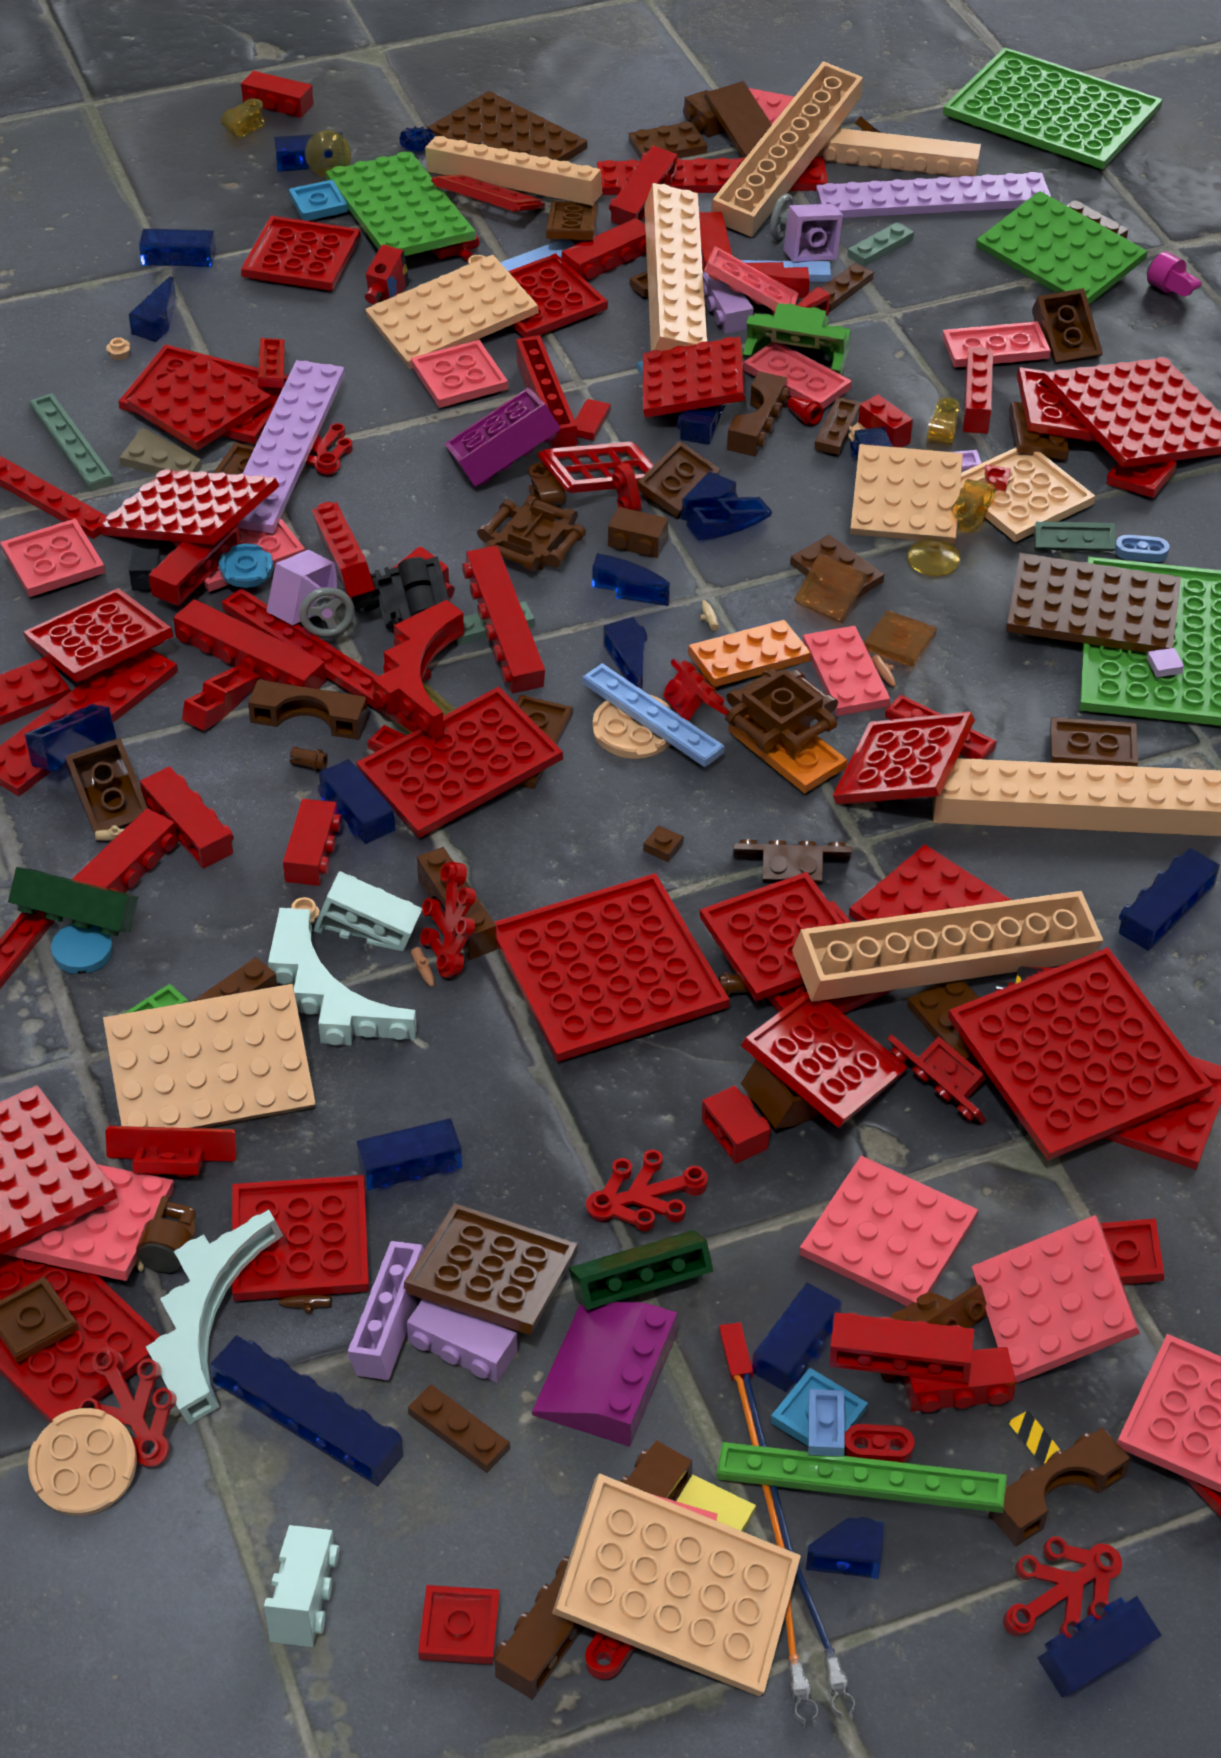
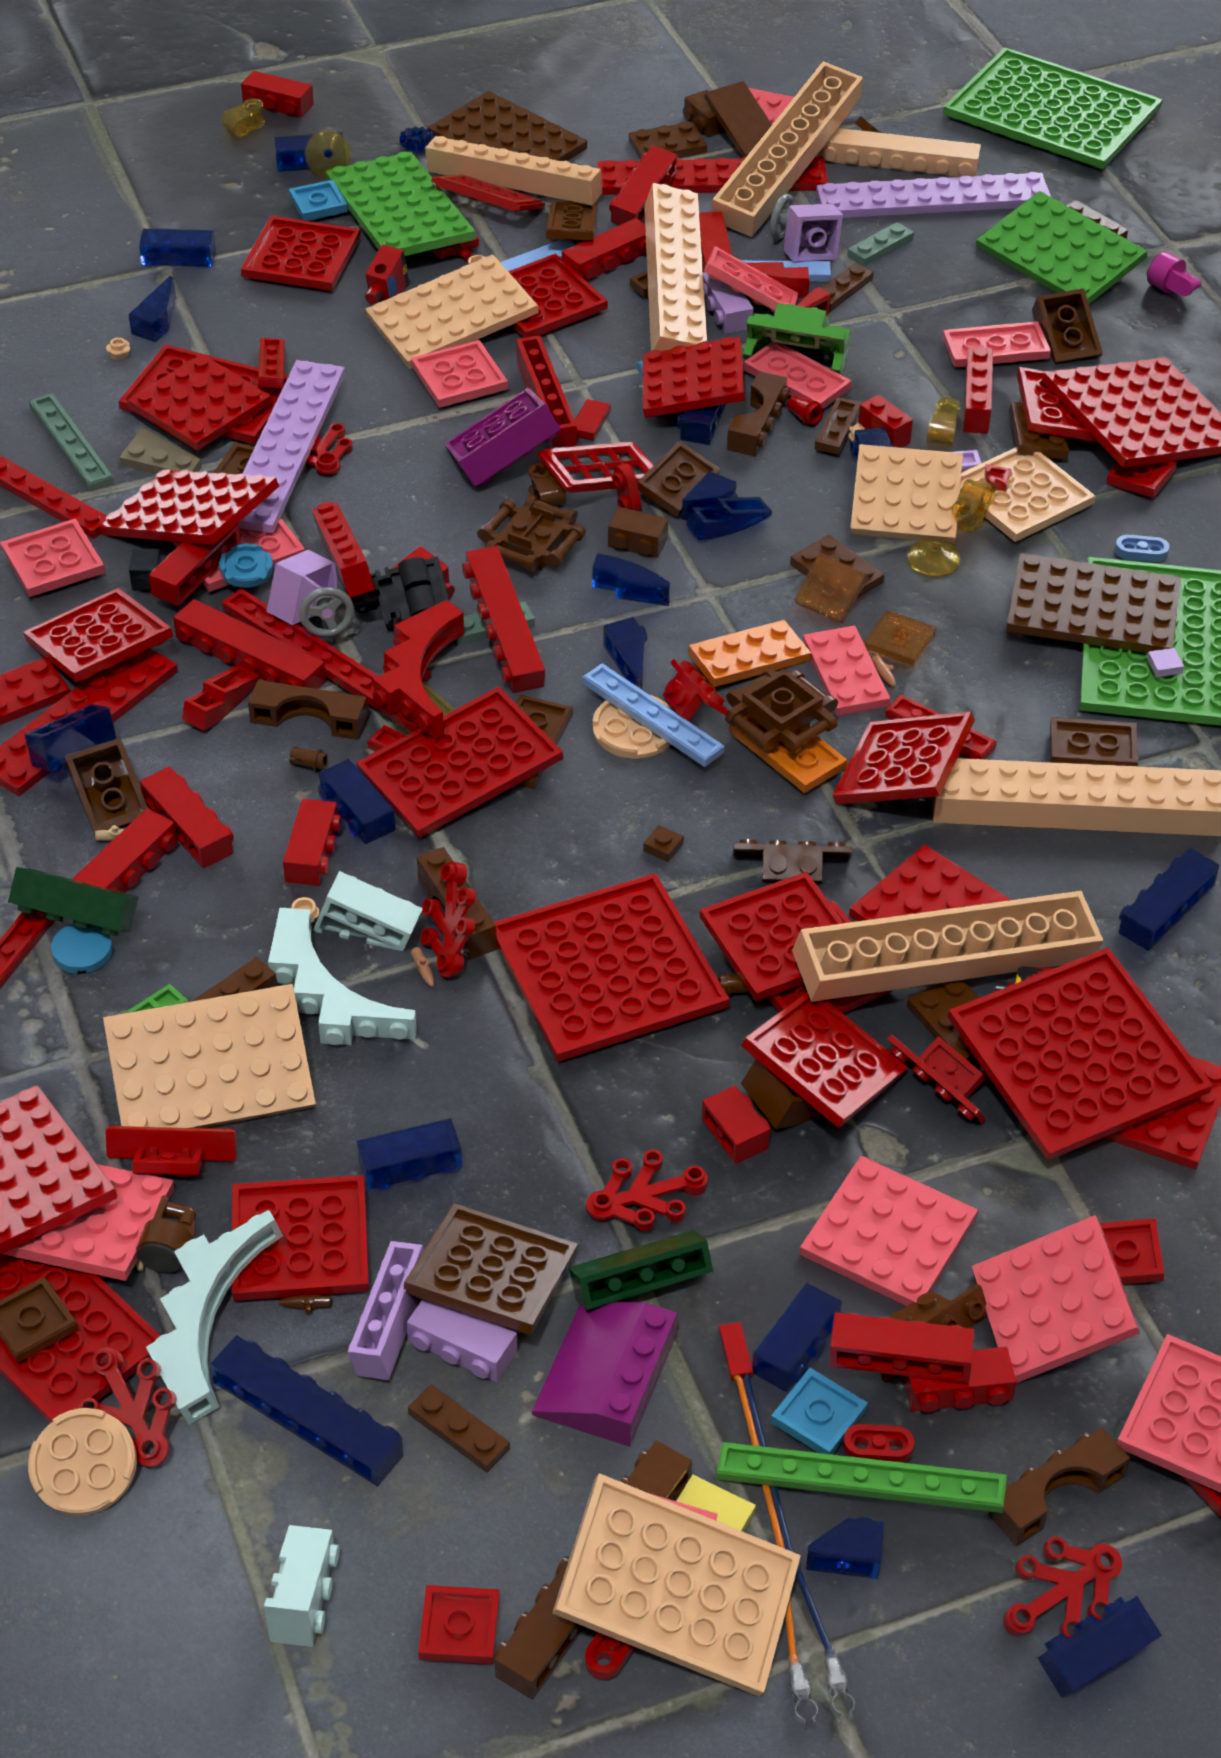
(709, 616): tan helmet -> none
(826, 1422): medium blue plate -> none
(1034, 1436): sticker -> none
(1074, 536): sand green plate -> none

